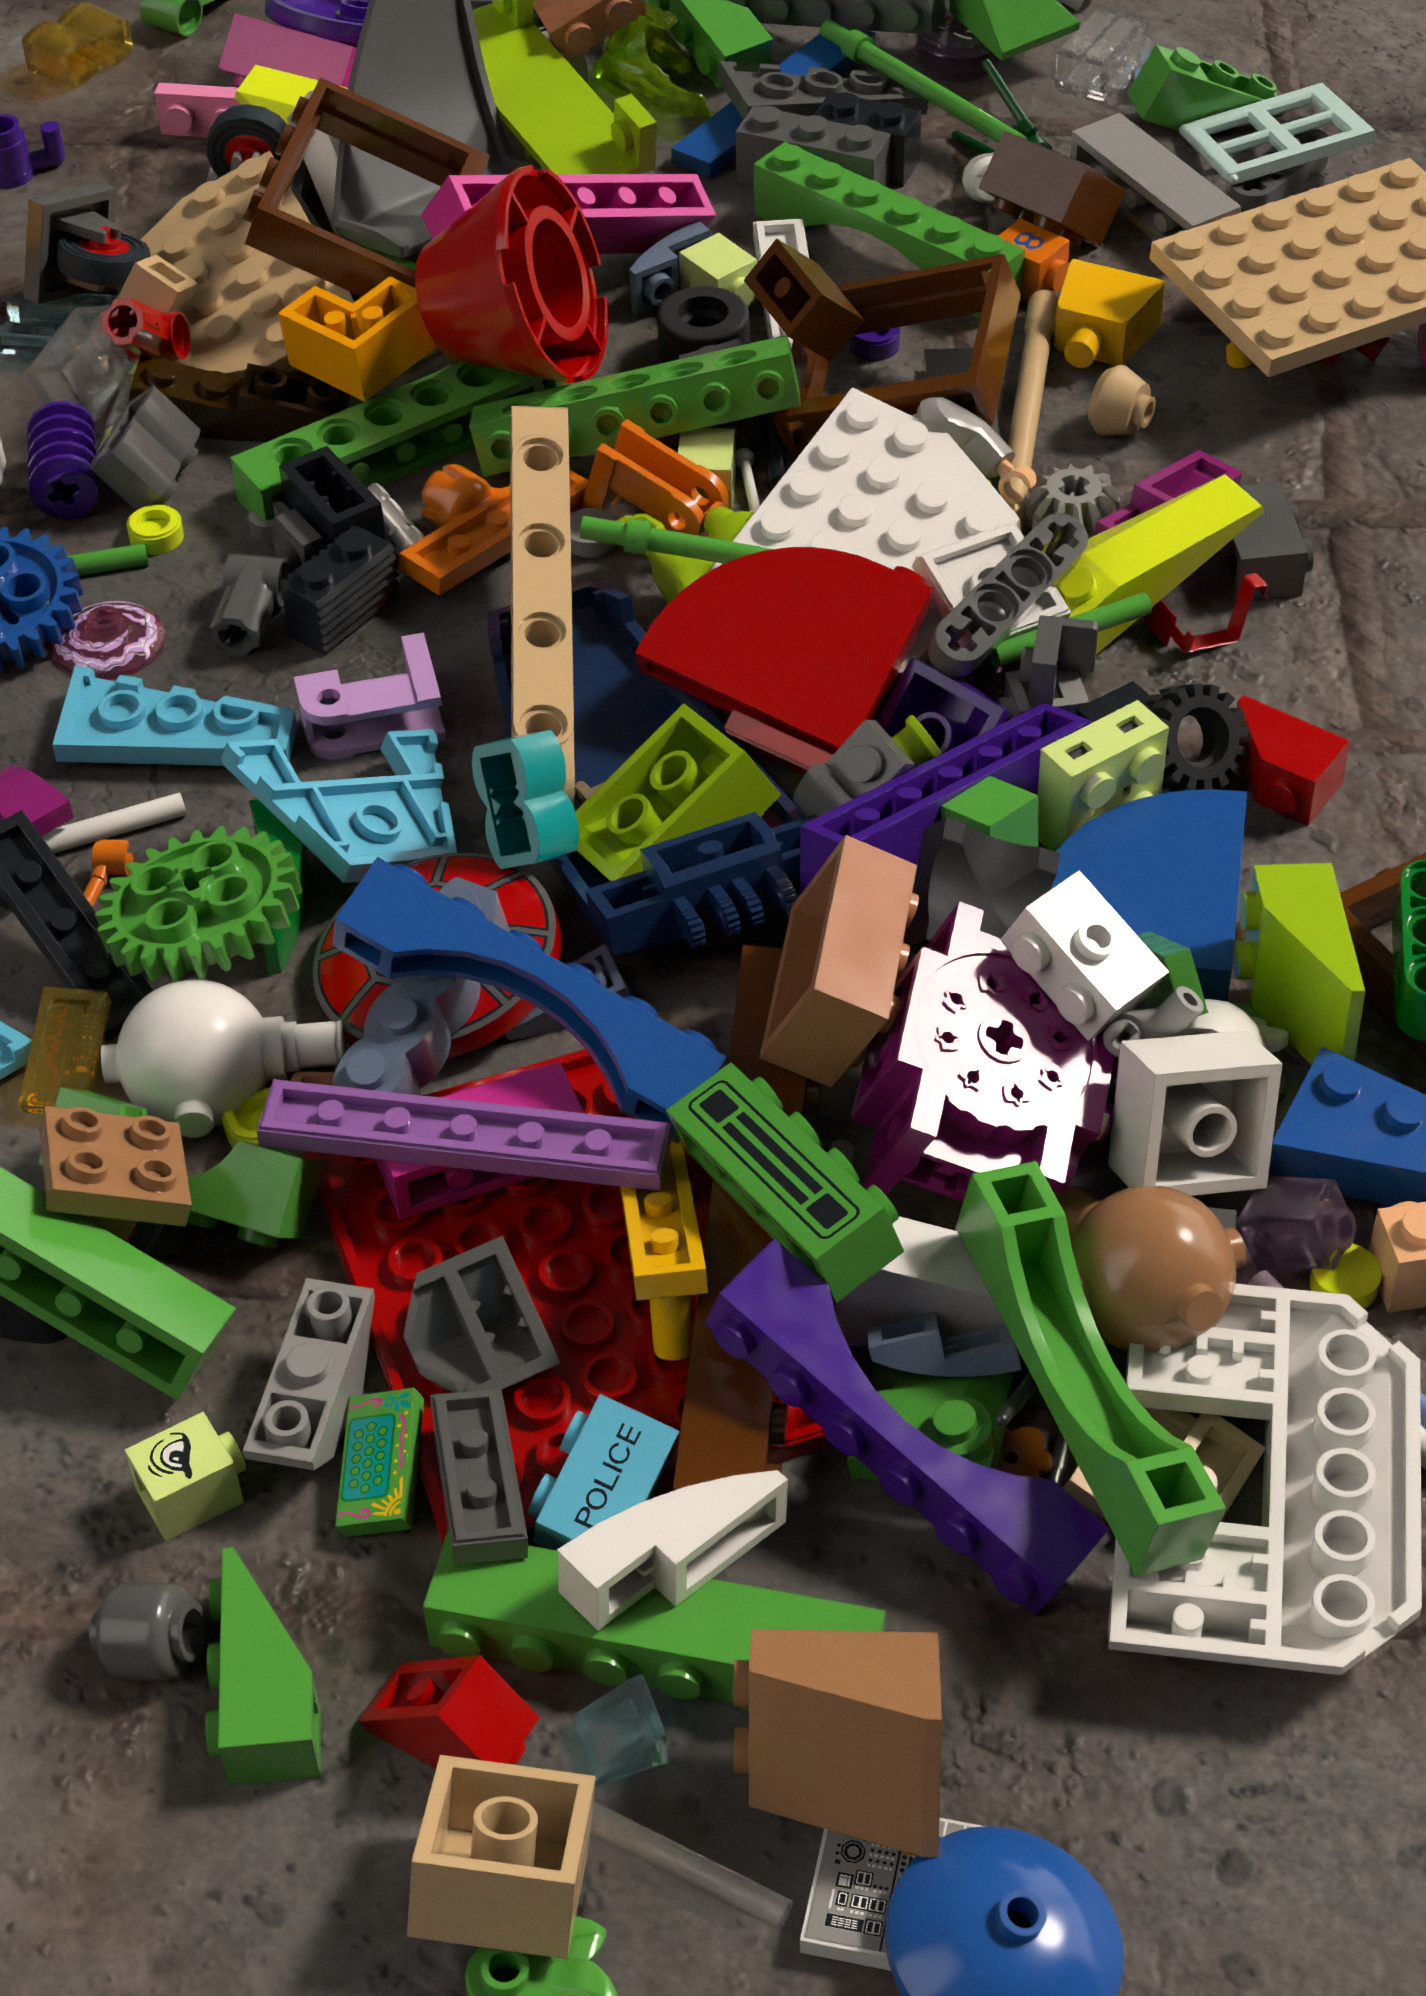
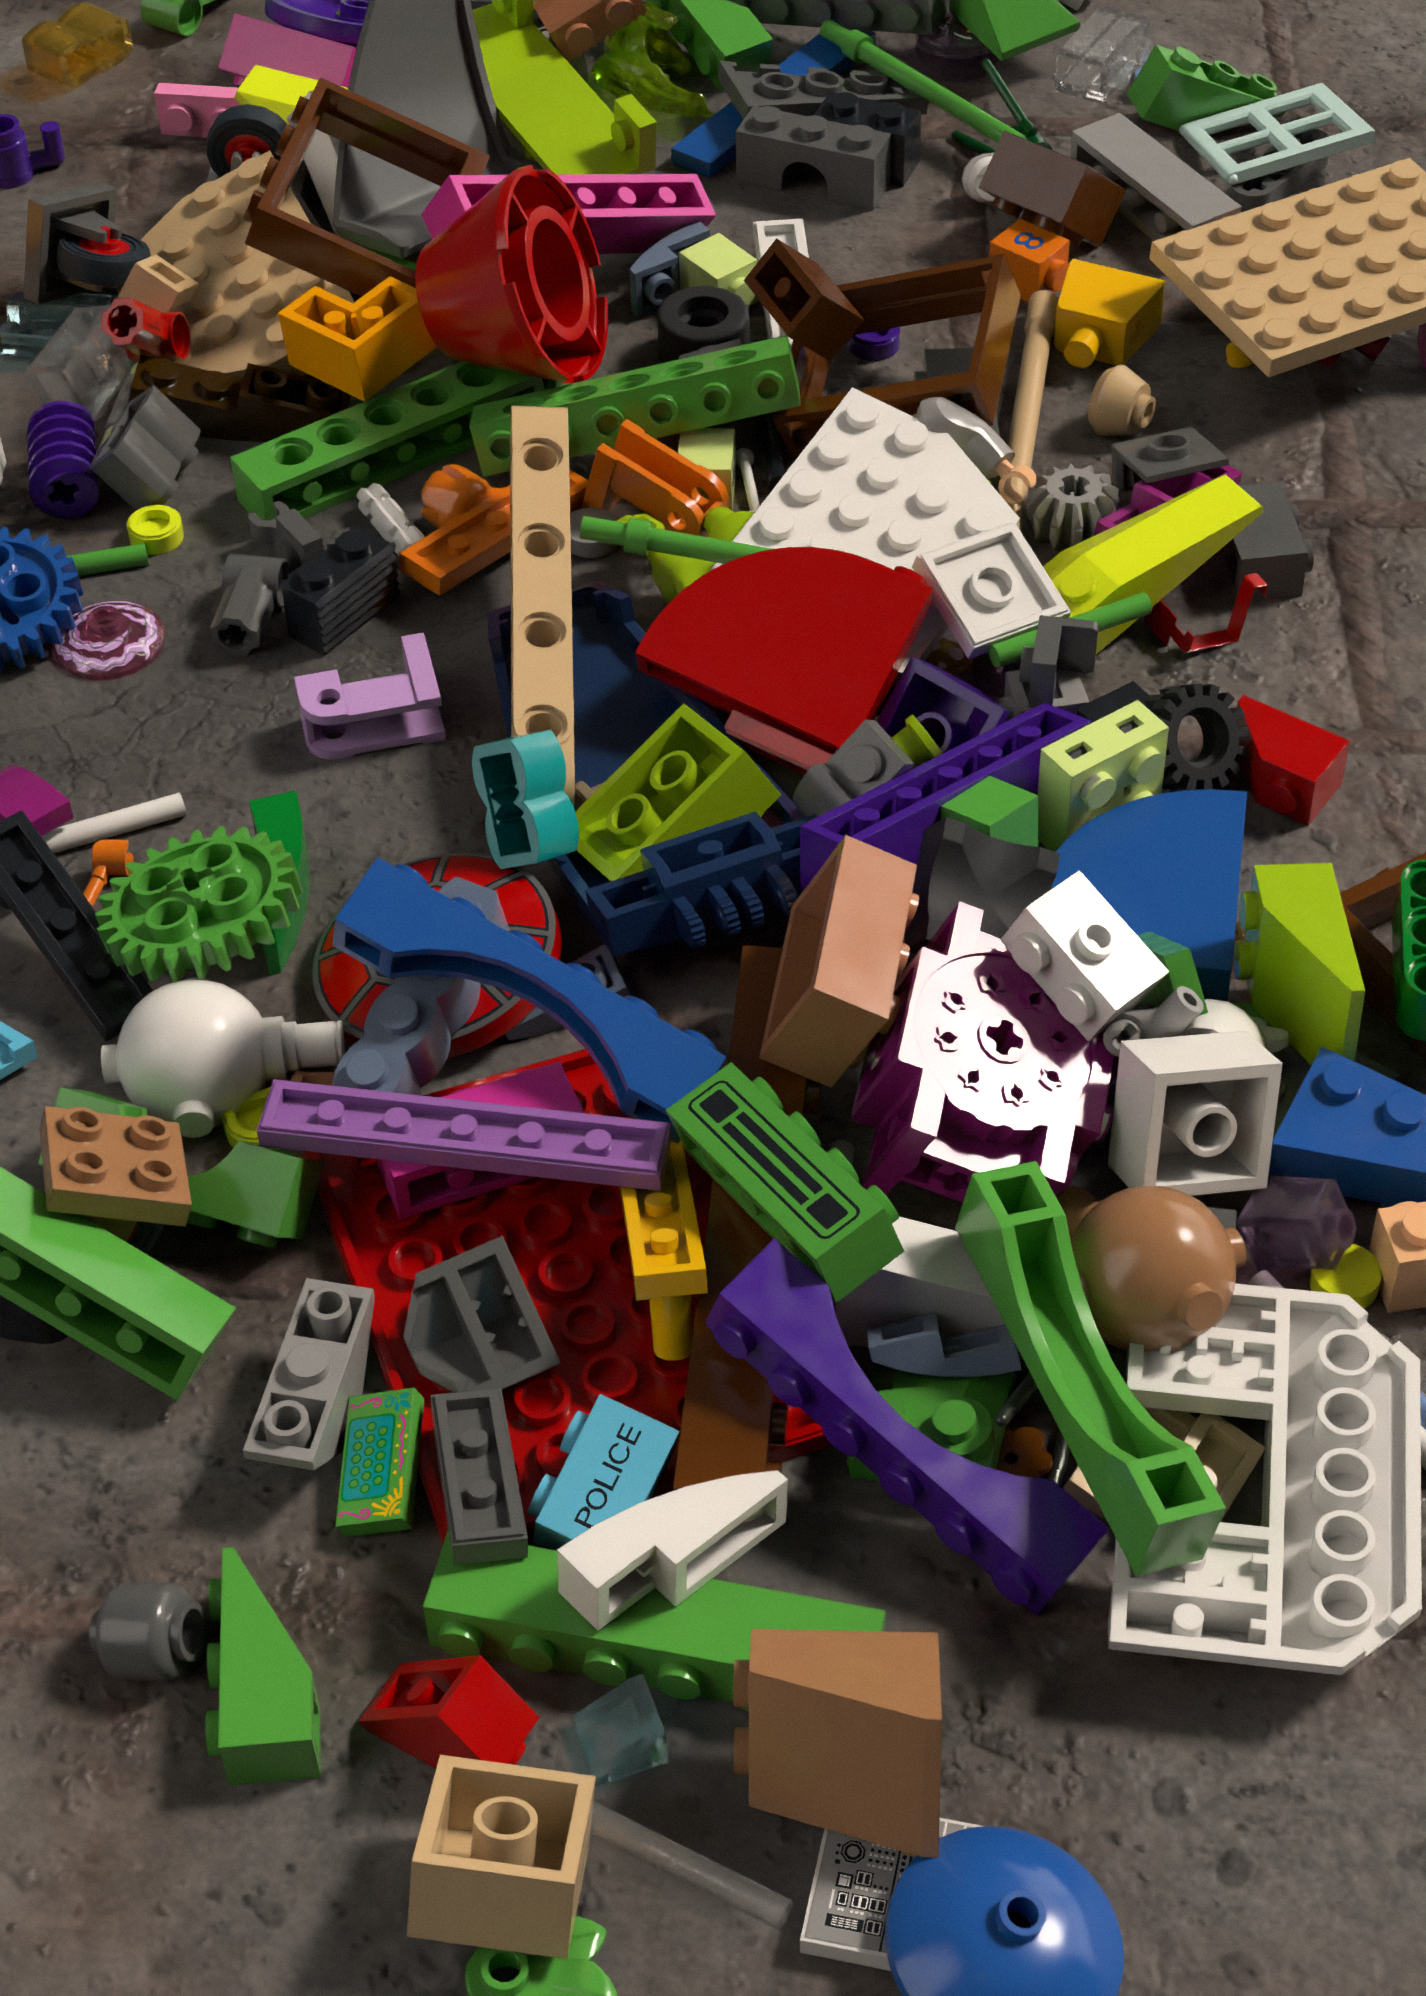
(64, 1045): clear yellow tile -> none
(149, 726): medium azure wing -> none
(187, 1474): yellowish green brick -> none
(330, 495): black brick -> none
(355, 818): medium azure wing -> none
(807, 187): bright green arch -> none
(1010, 595): dark grey beam -> none
(1163, 457): none -> dark grey piece

